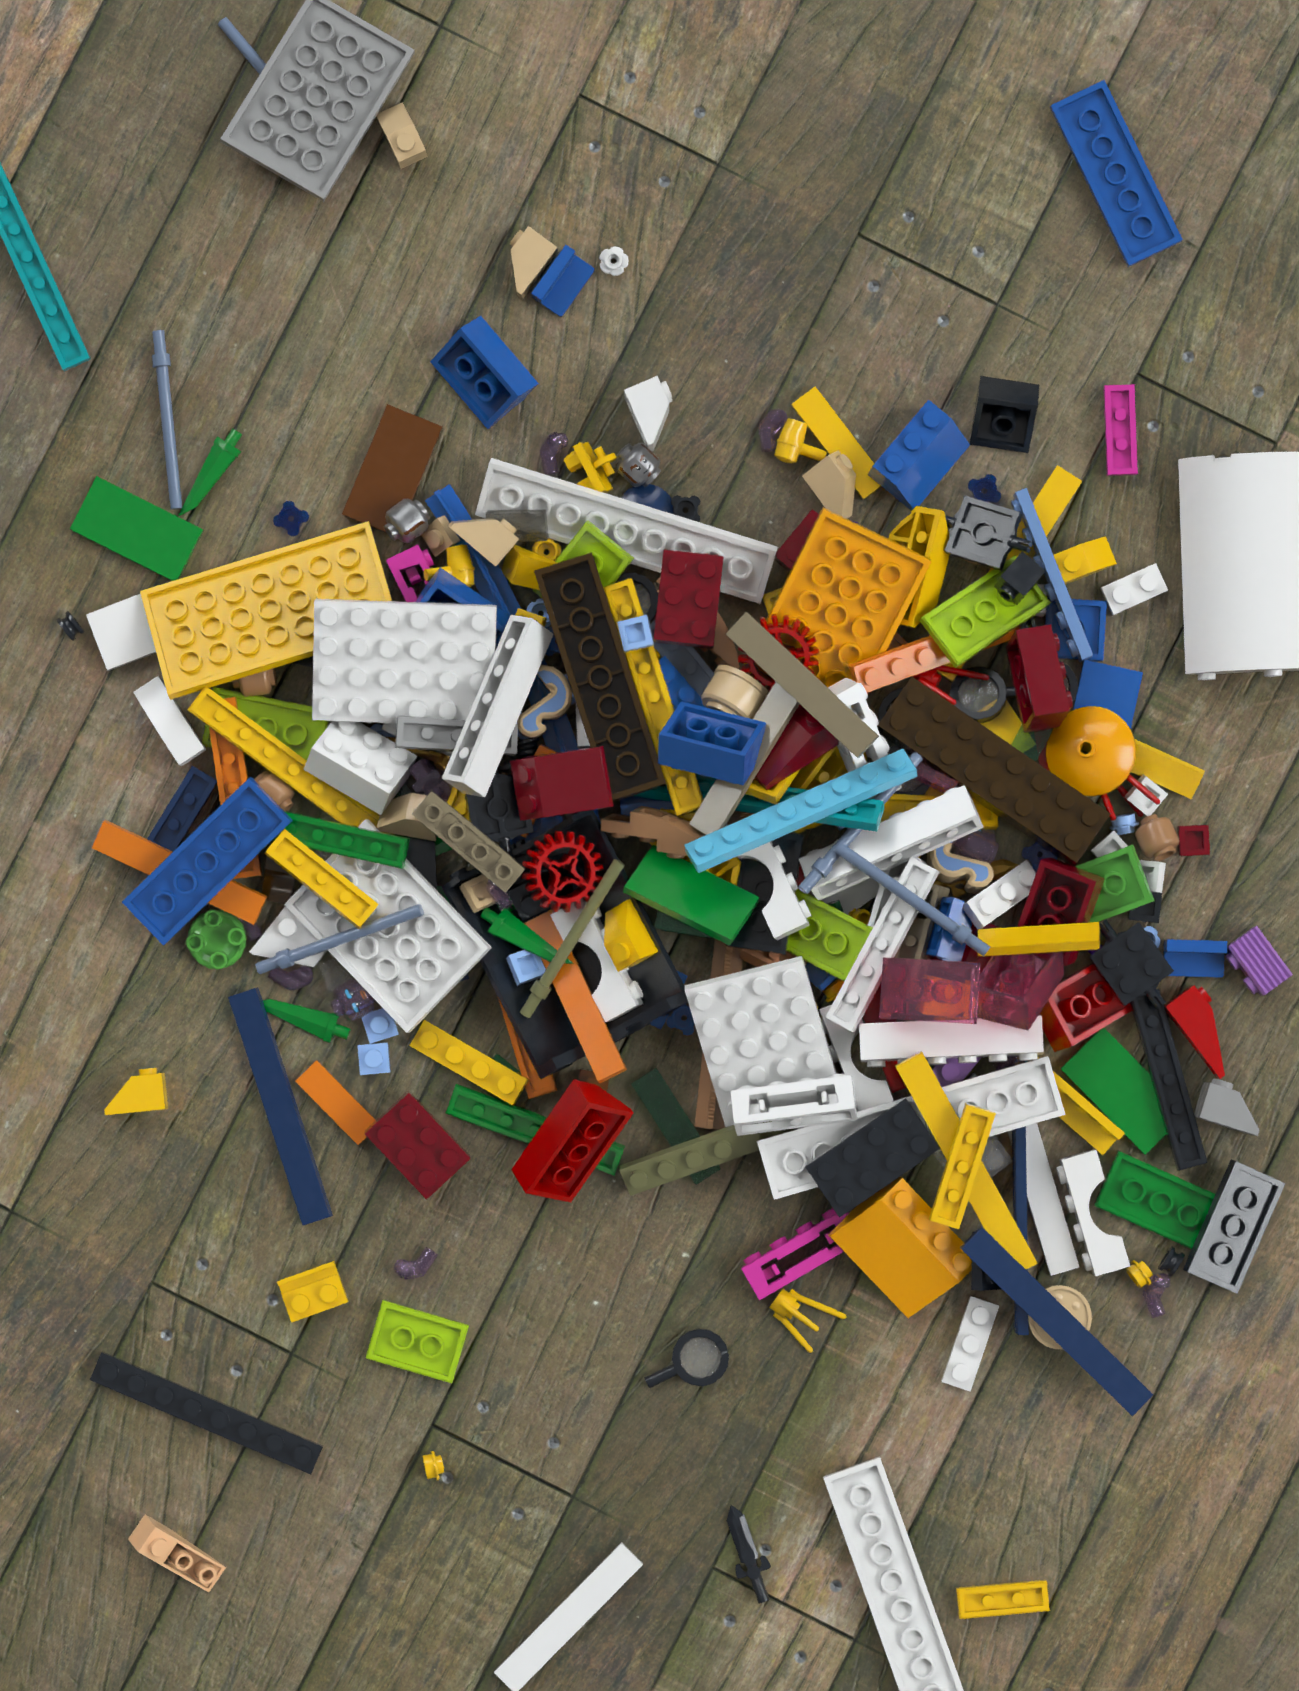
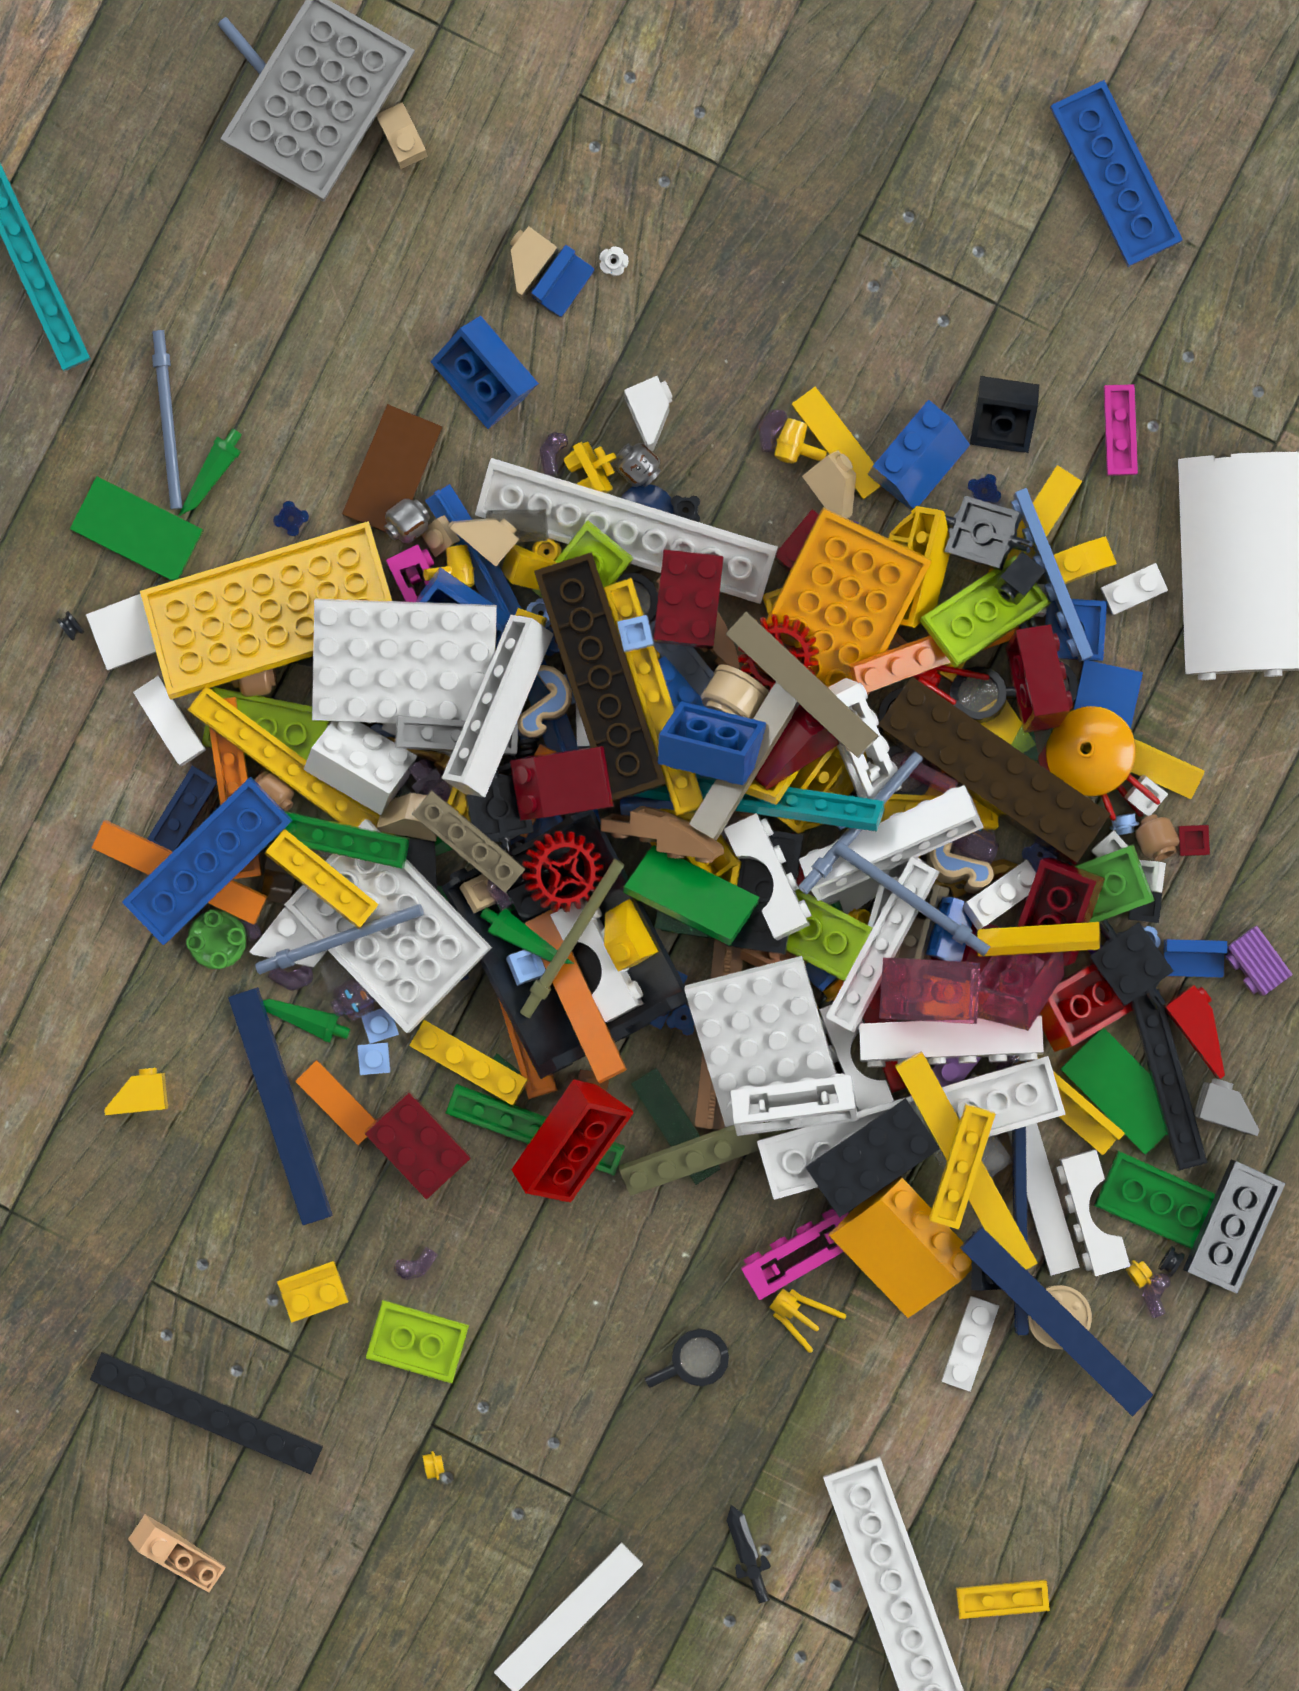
(800, 810): medium azure plate -> none

